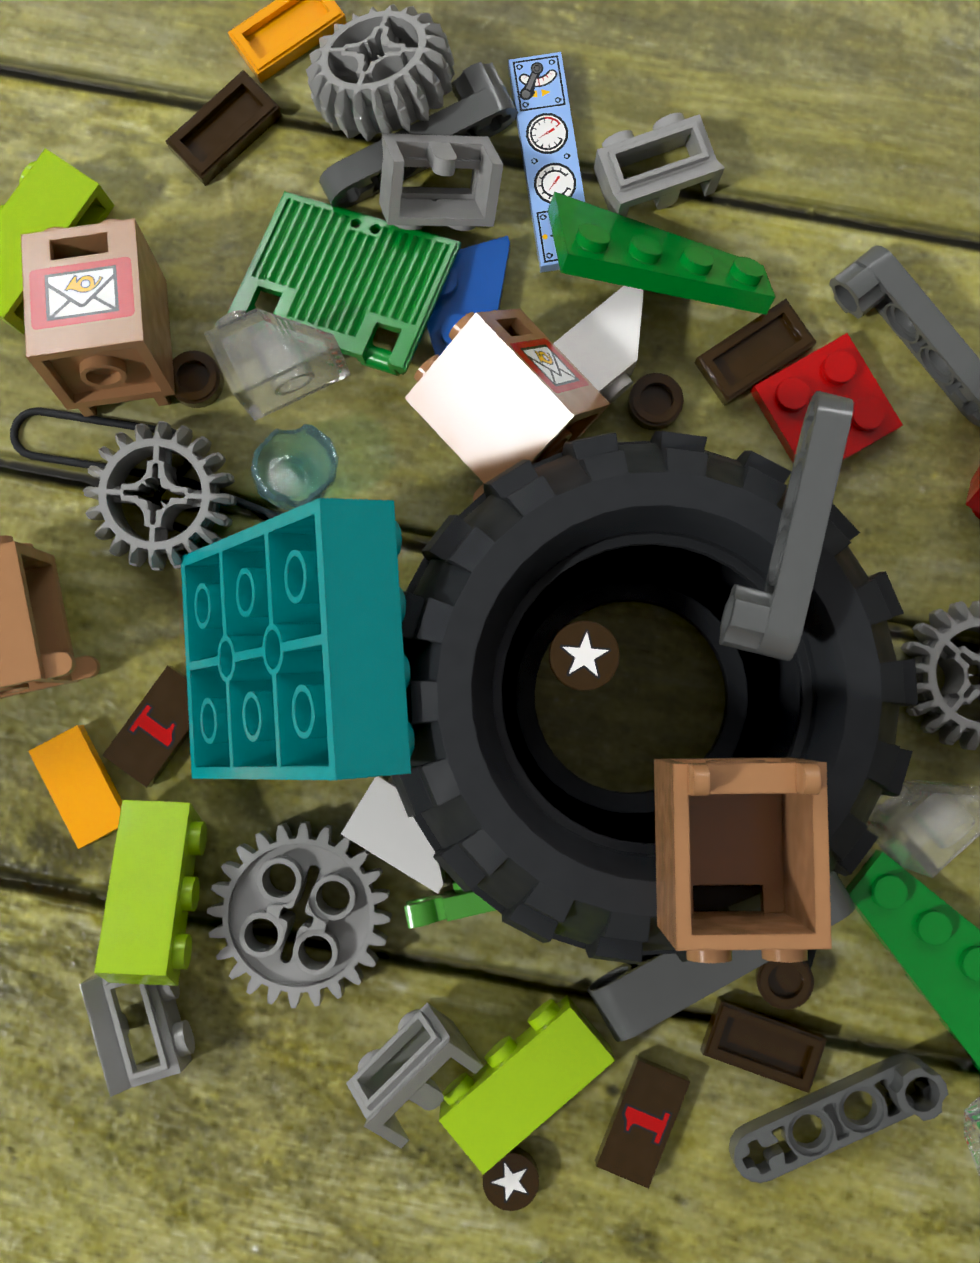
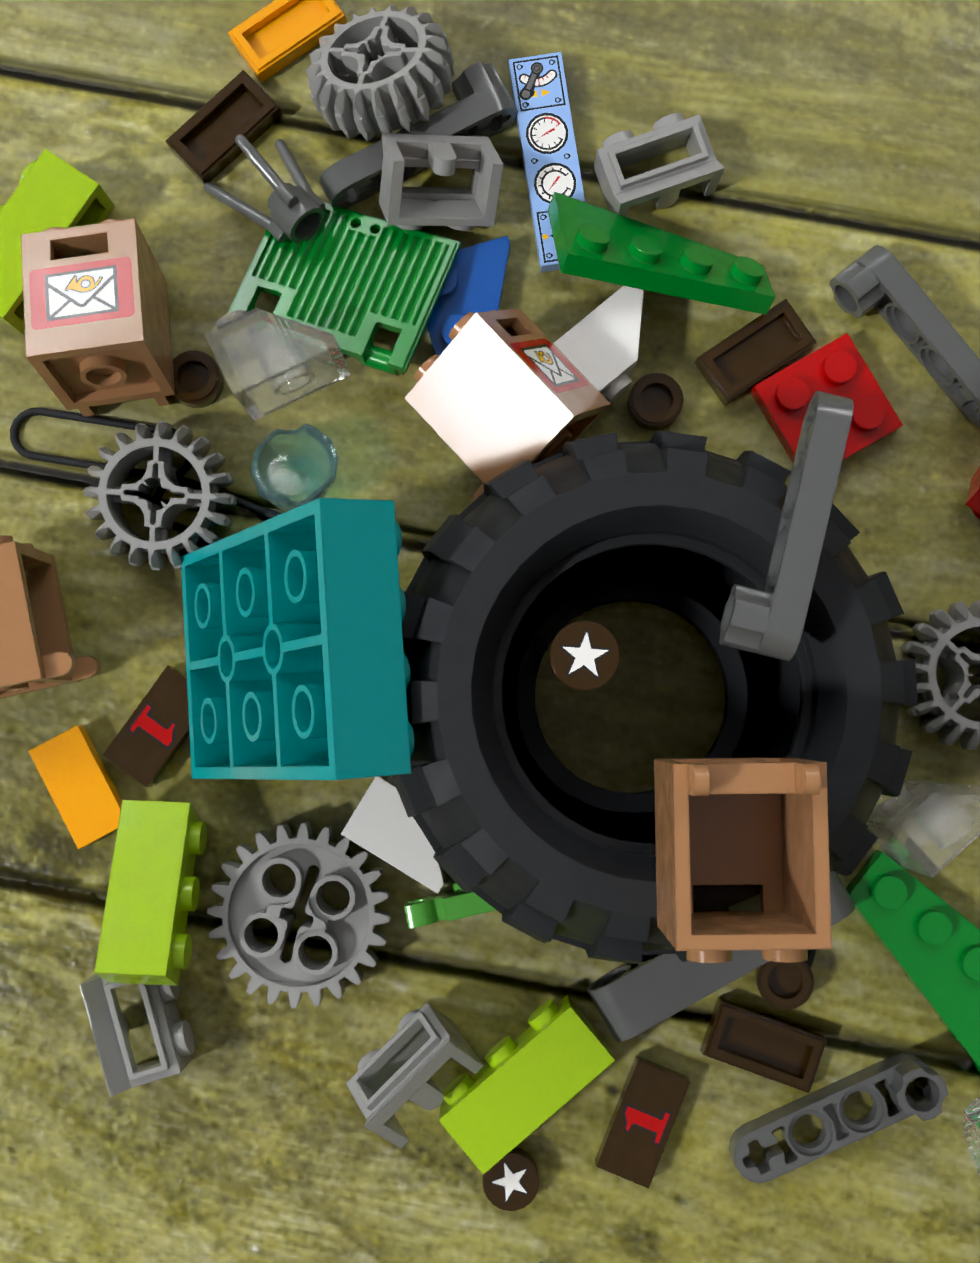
(294, 209): none -> dark grey plant

